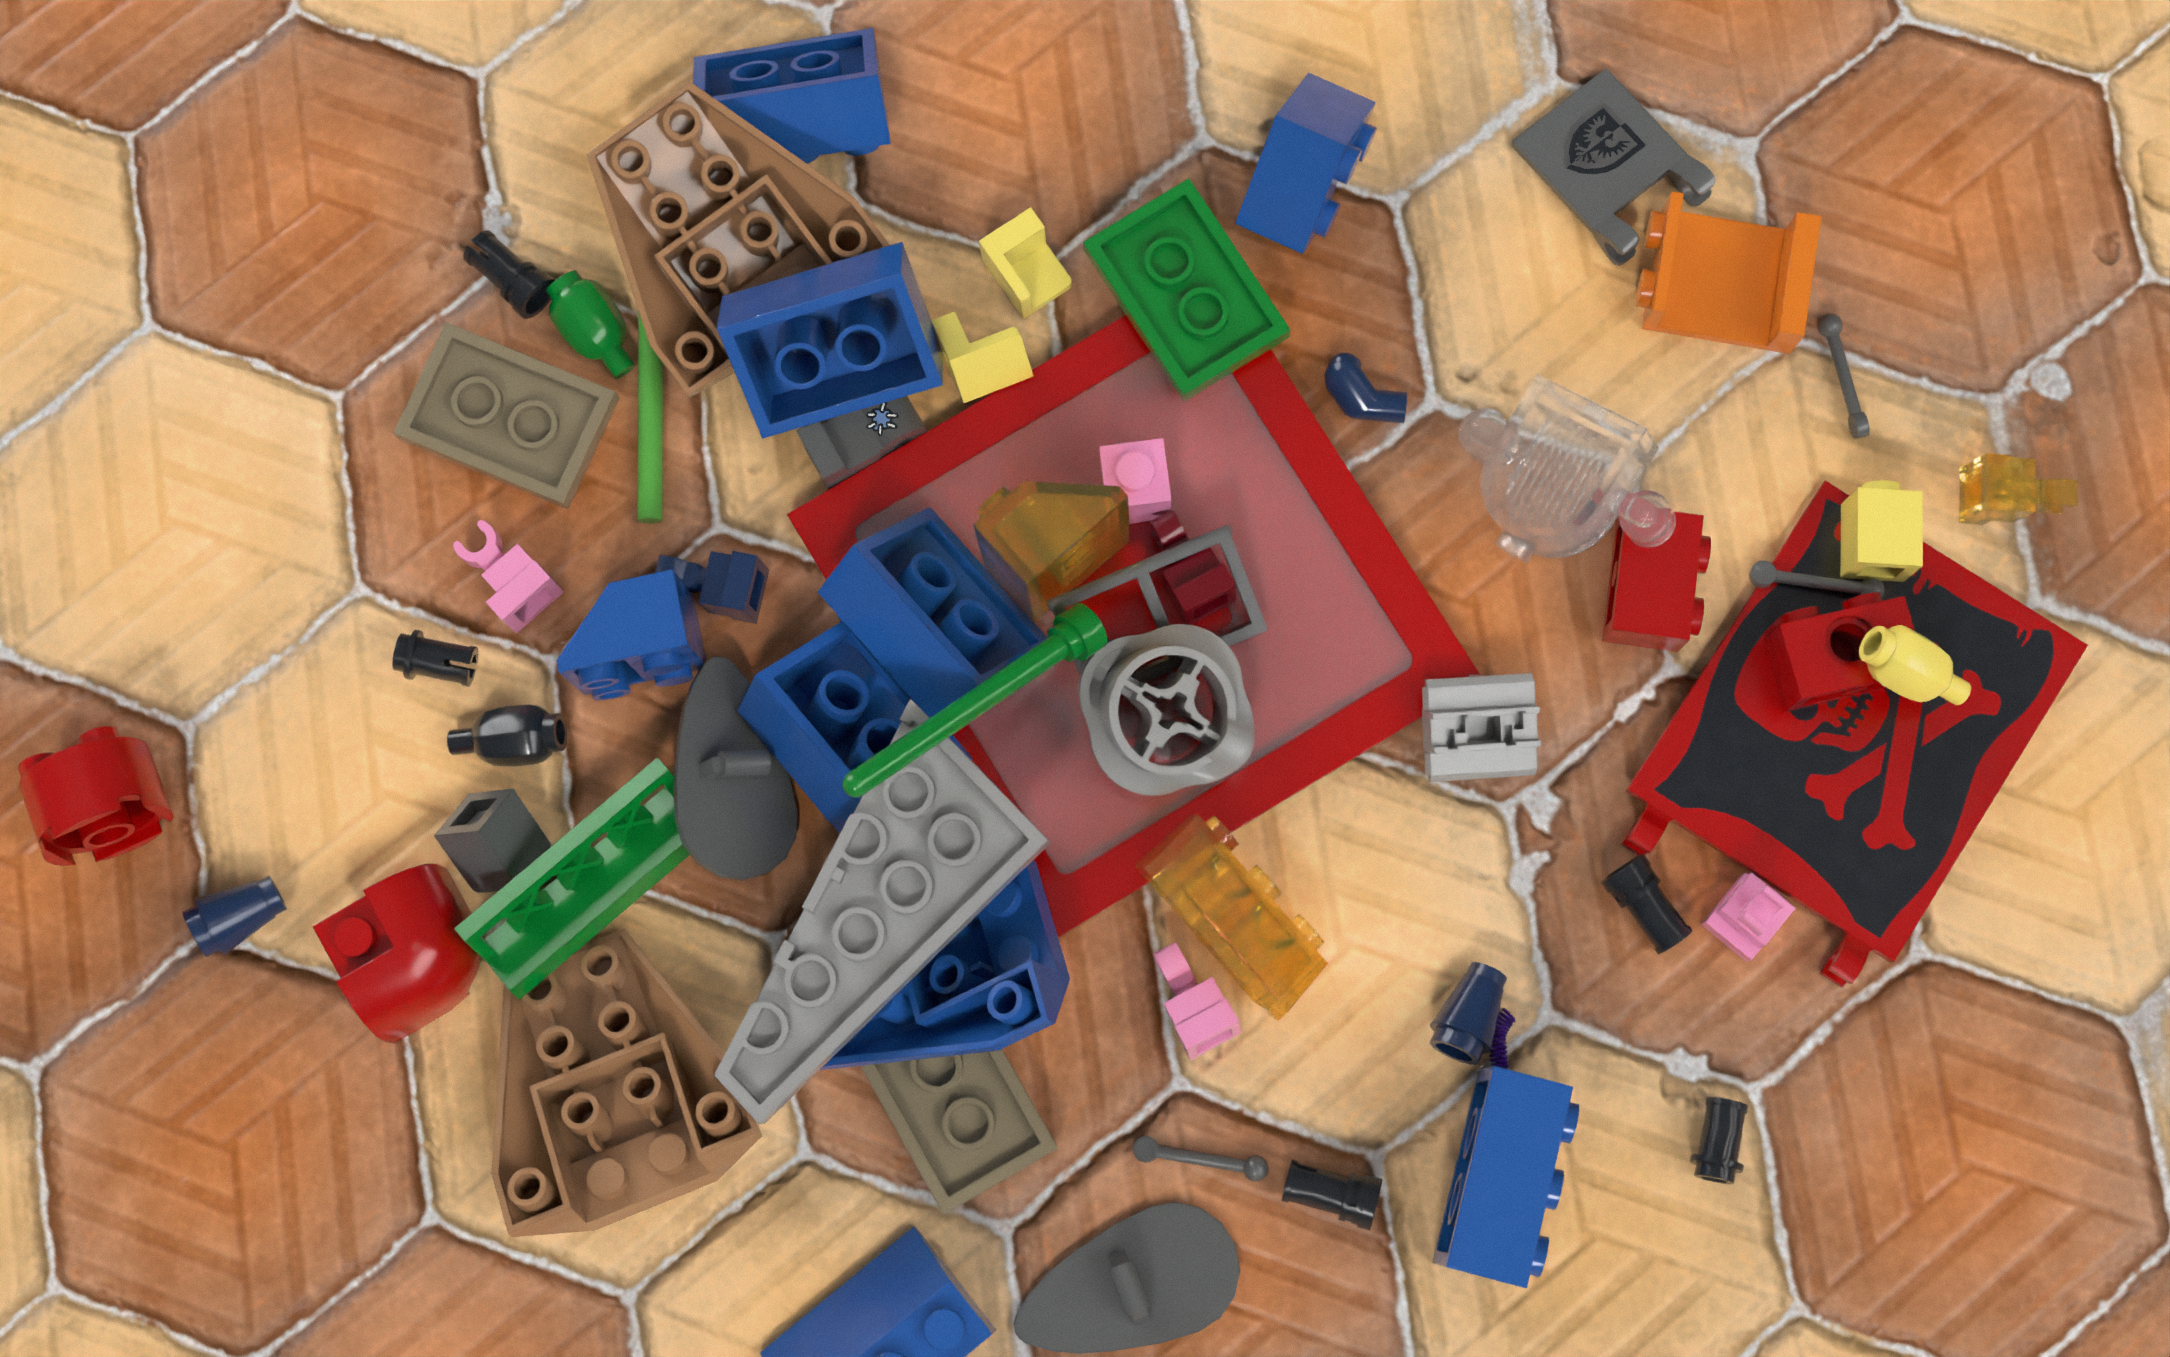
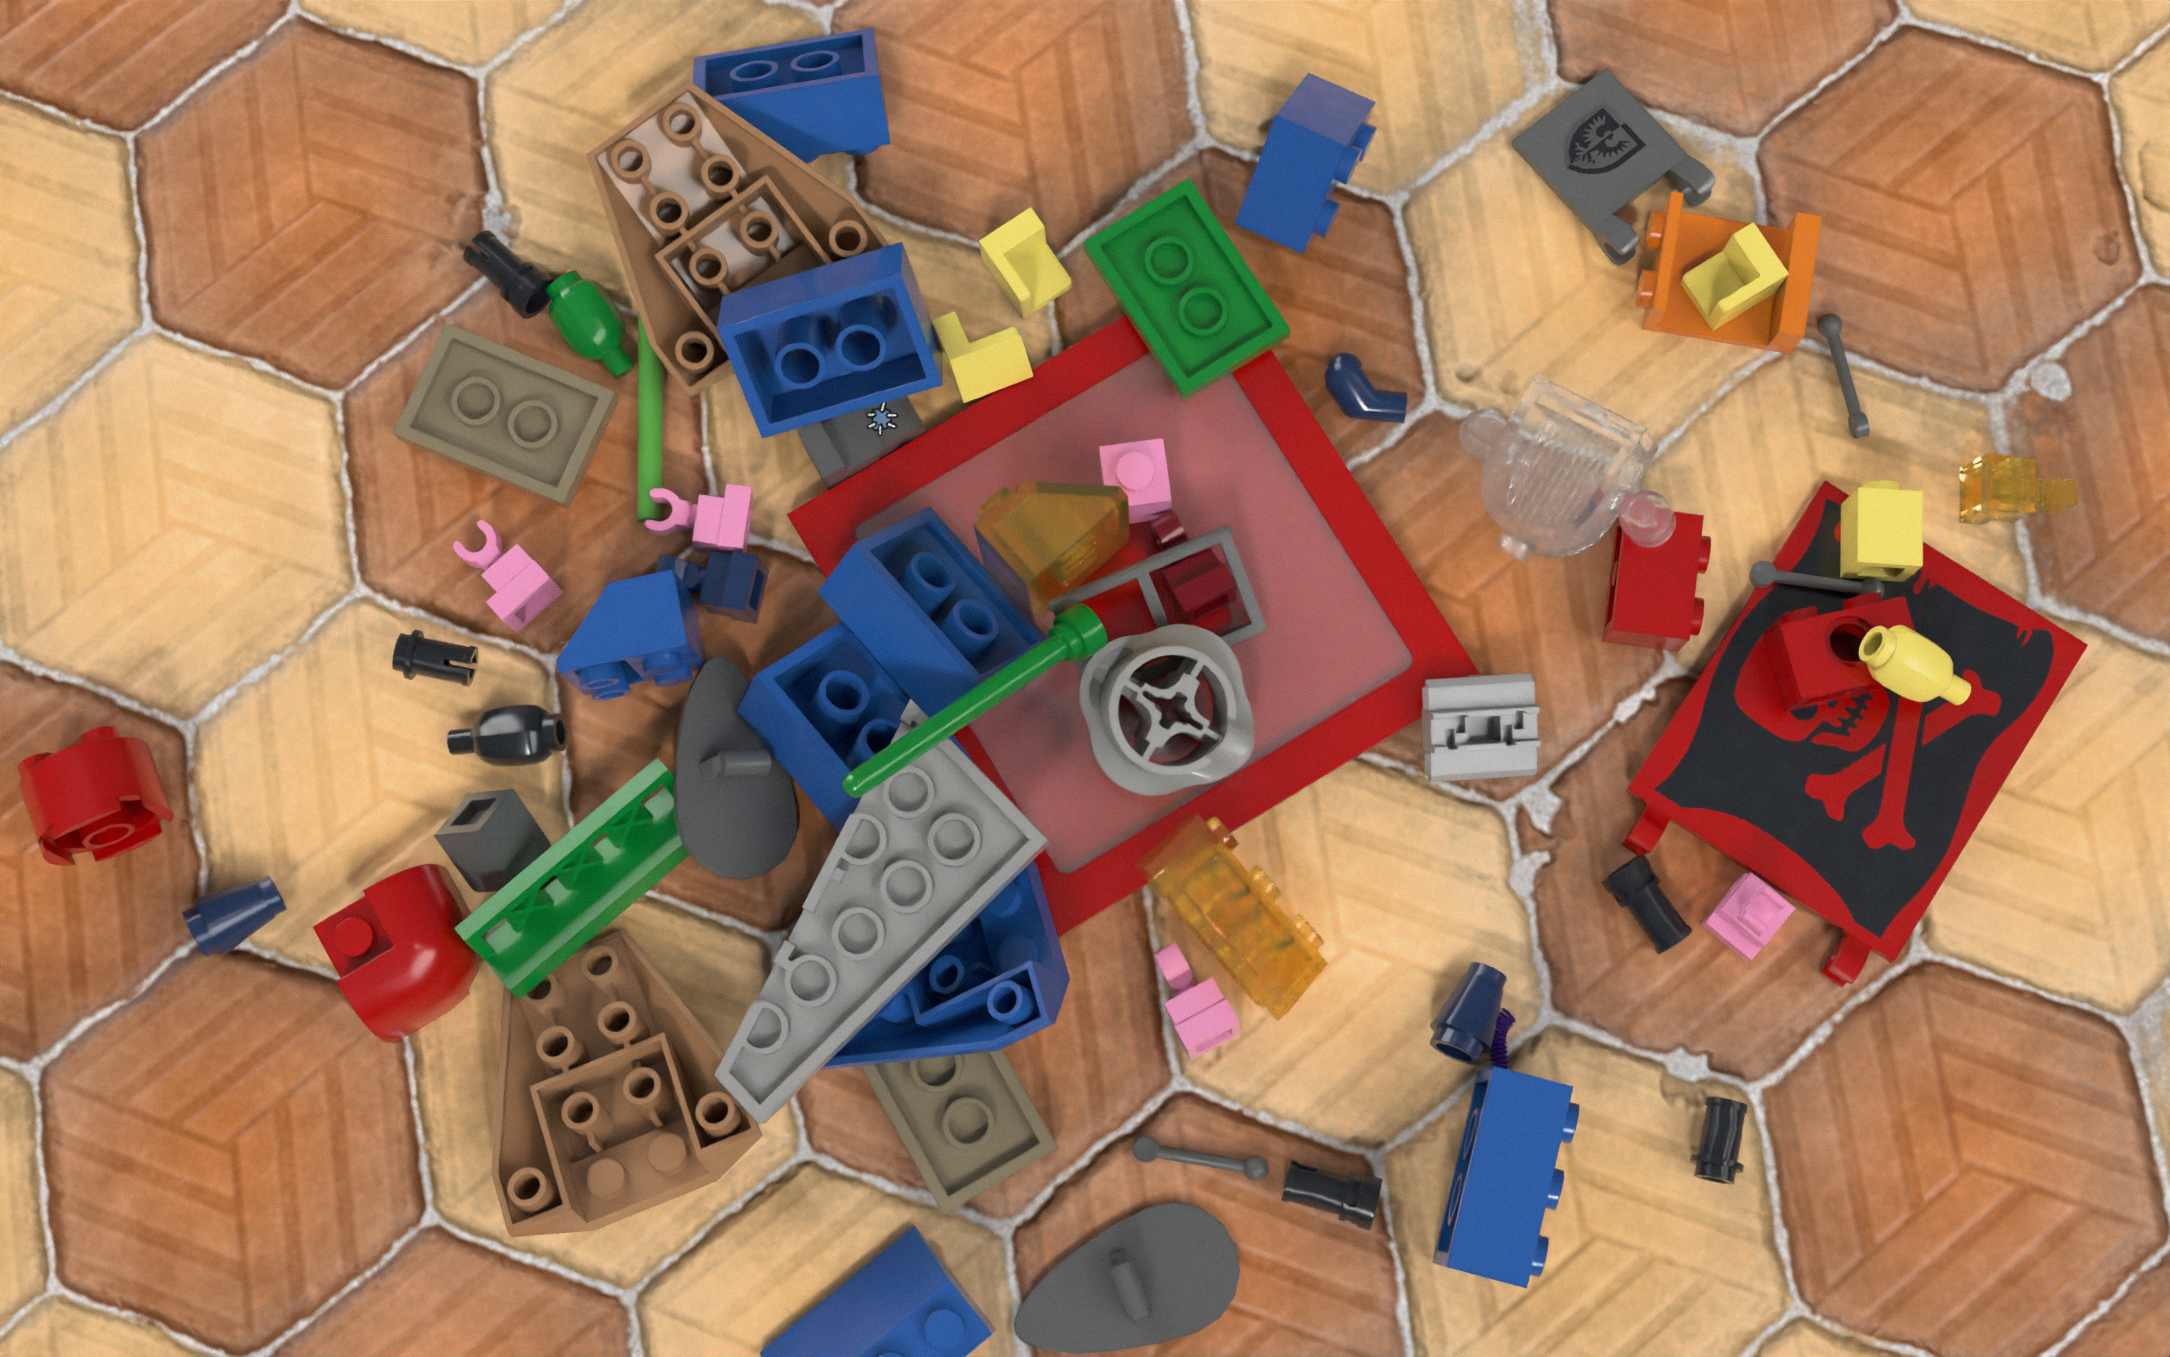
(717, 522): none -> bright pink piece
(1735, 278): none -> light yellow panel

